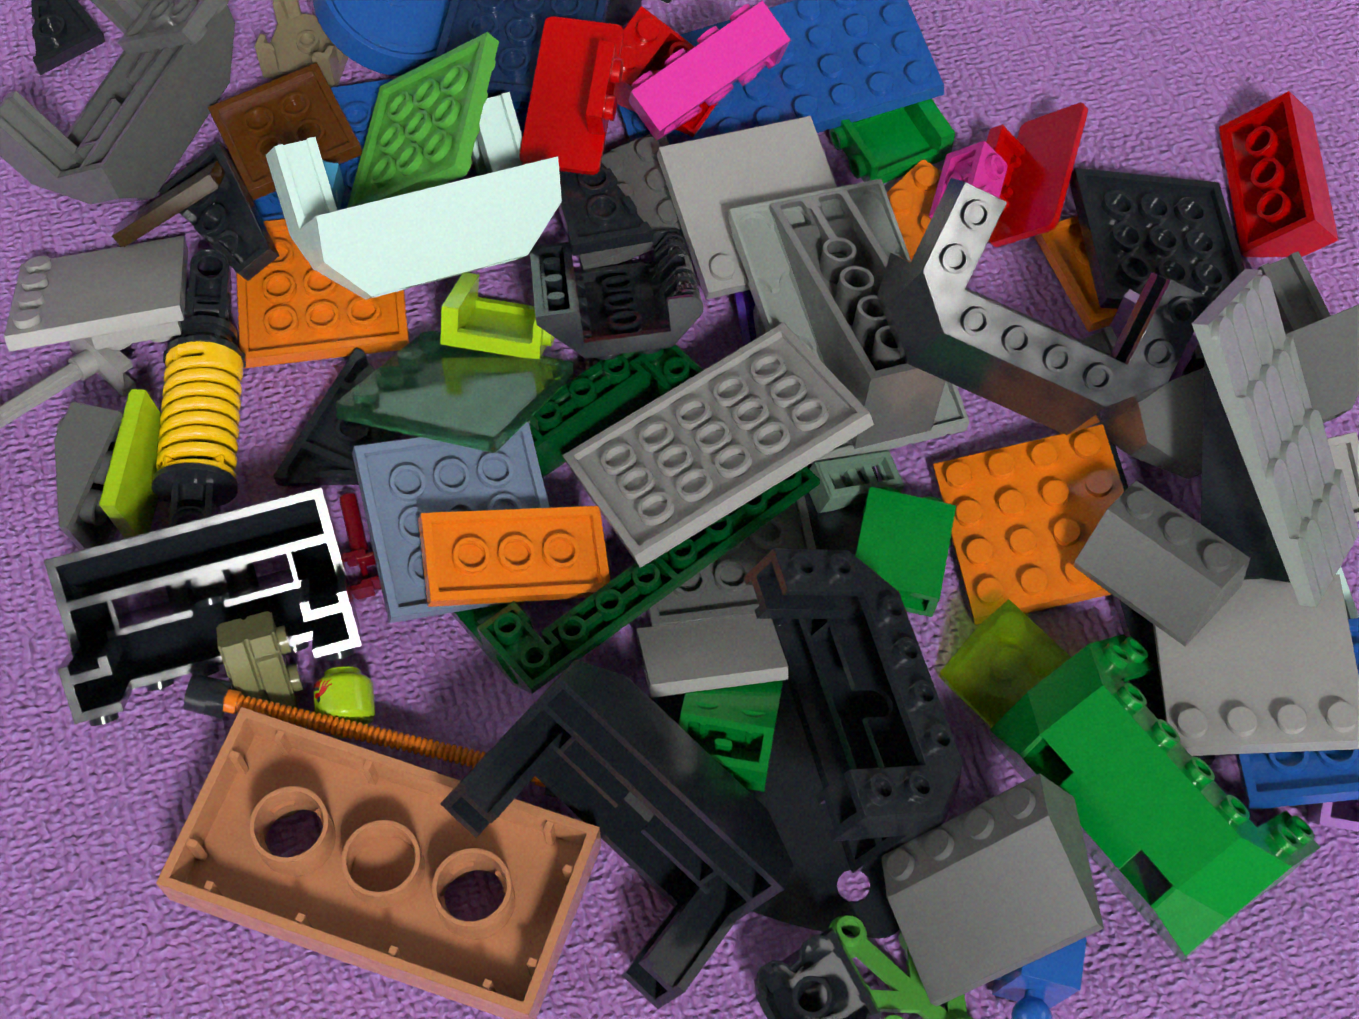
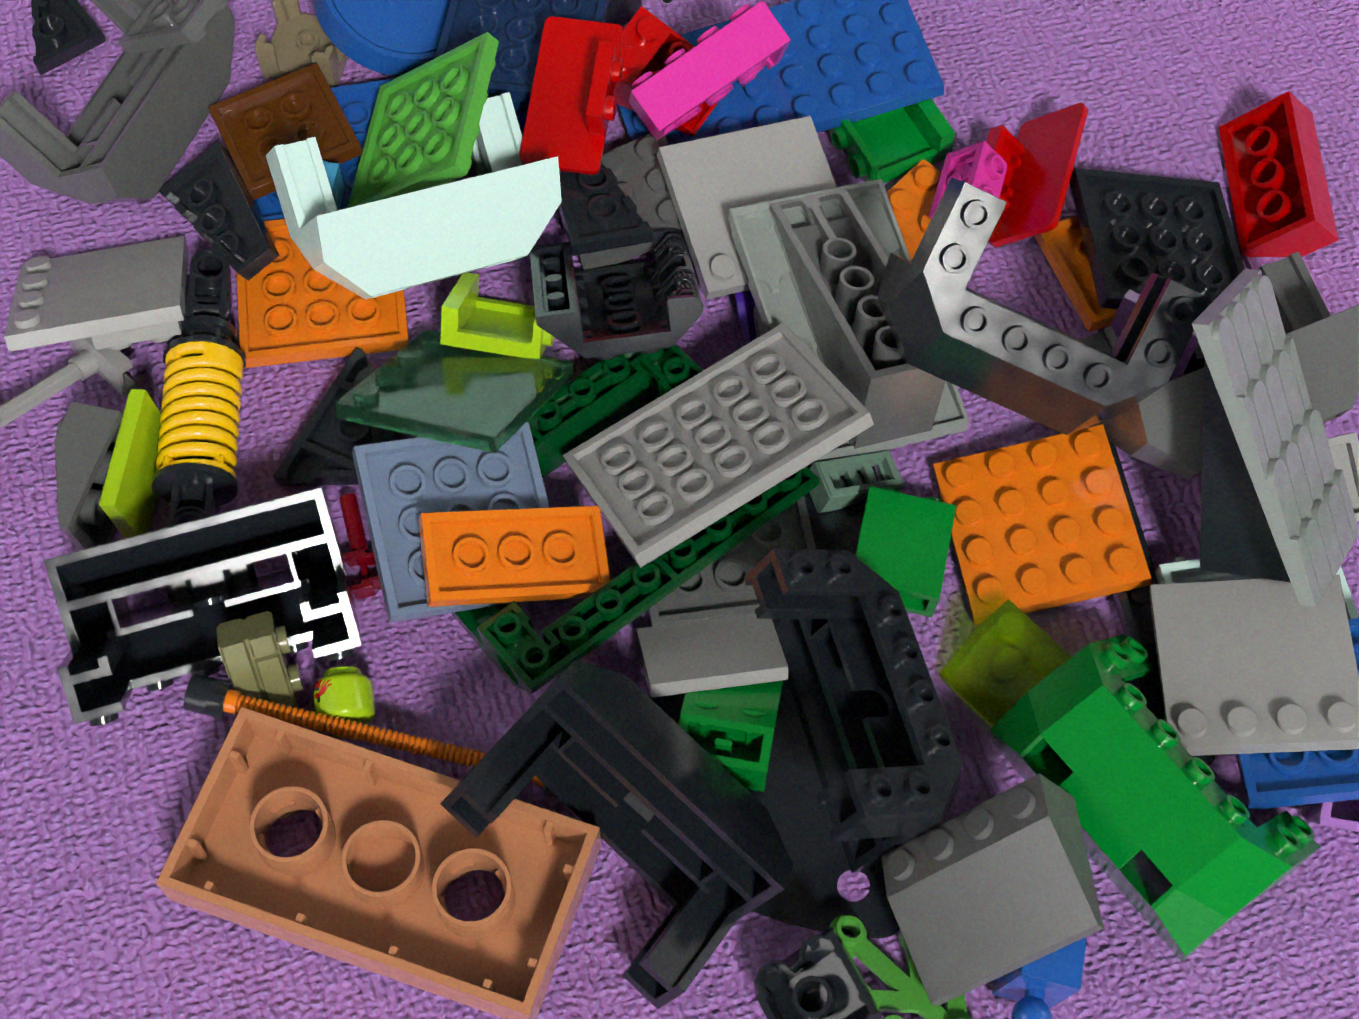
(169, 204): dark brown tile -> none
(1162, 563): dark grey slope -> none

